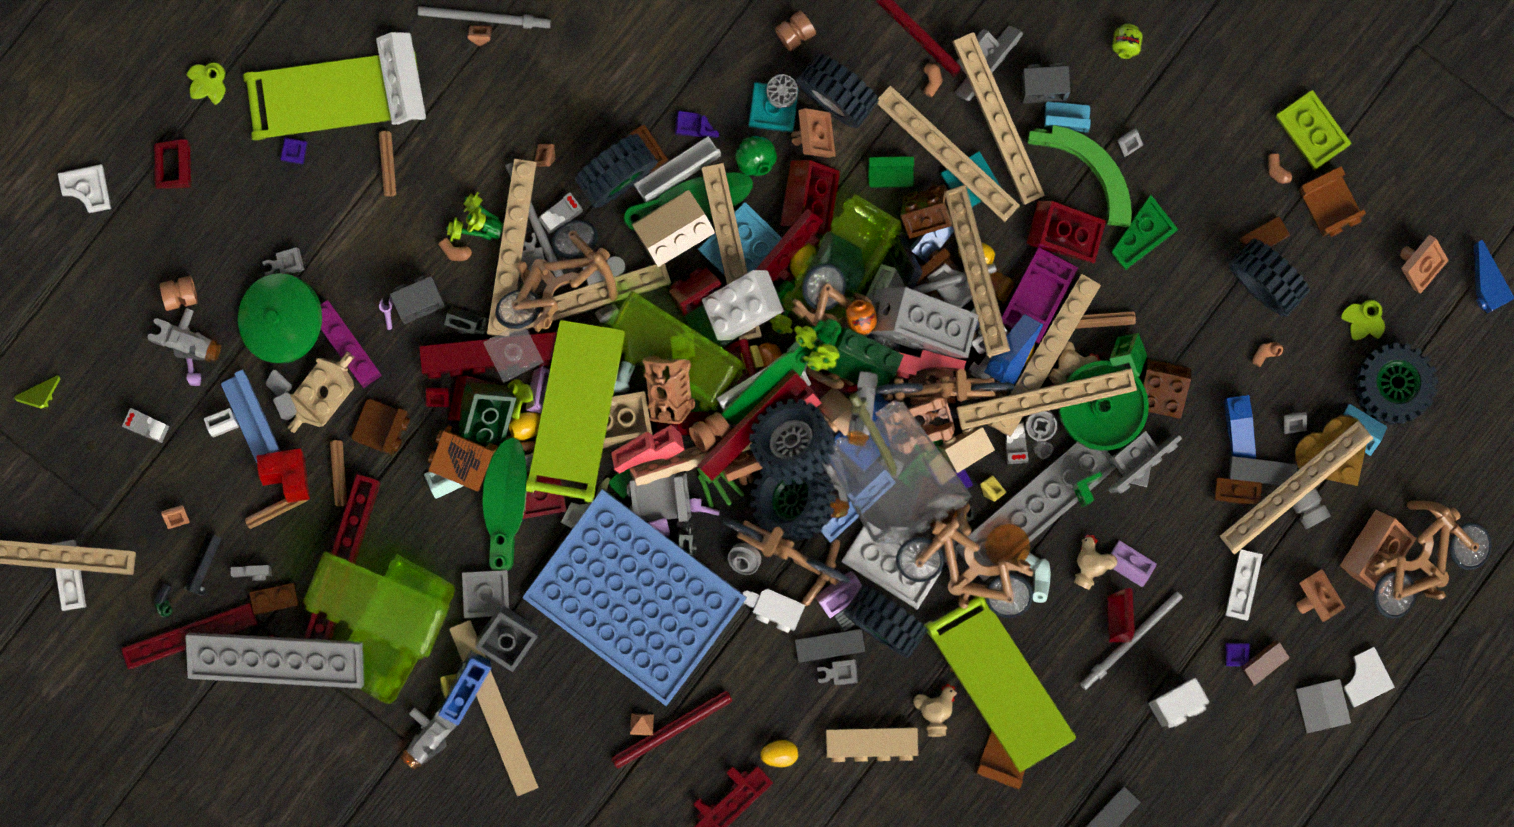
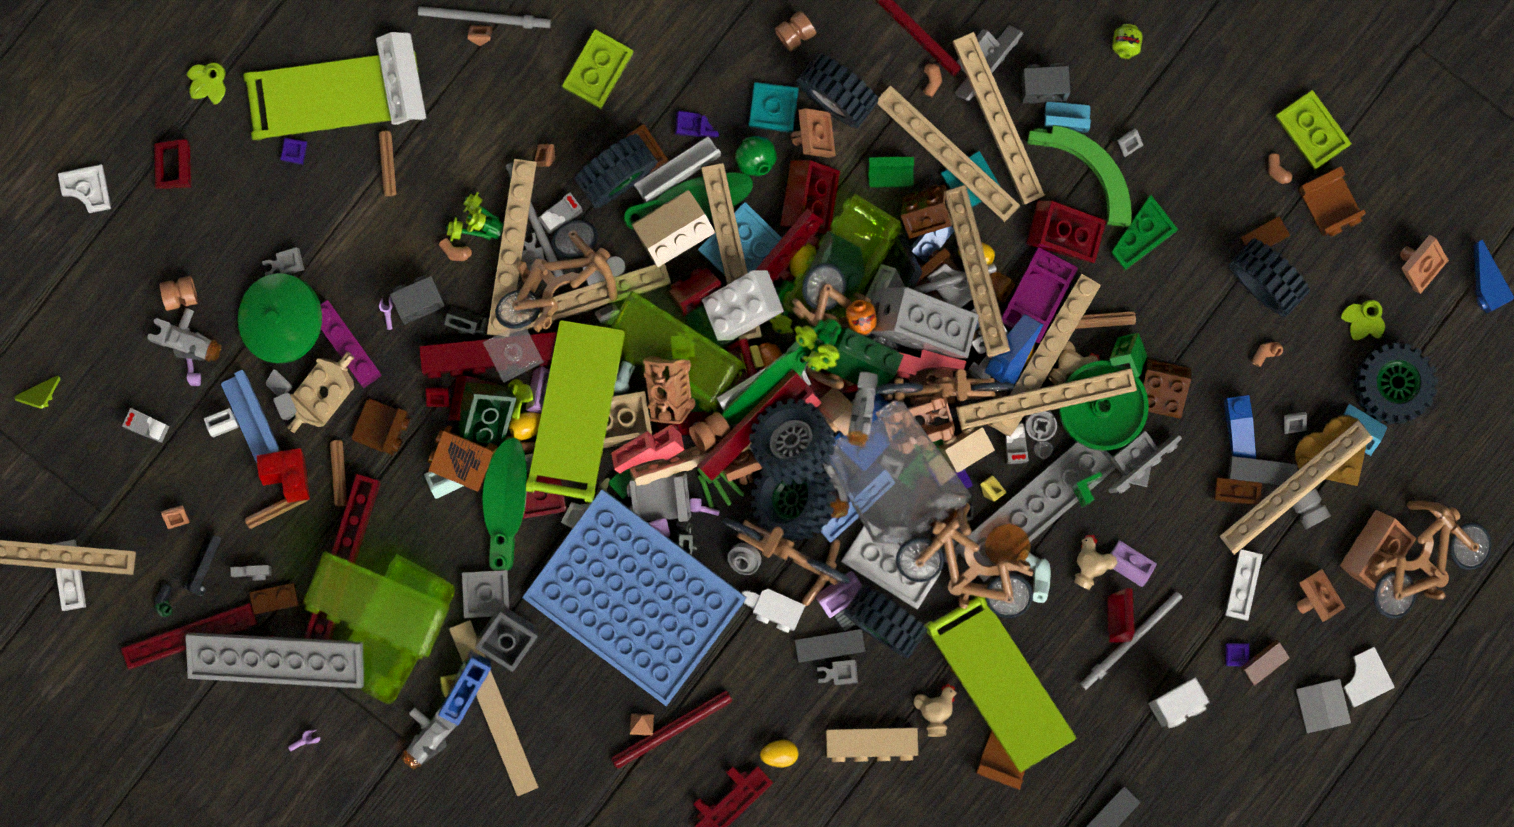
(307, 739): none -> lavender hand
(597, 69): none -> lime plate
(782, 91): light grey wheel -> none
(859, 407): olive sword -> none

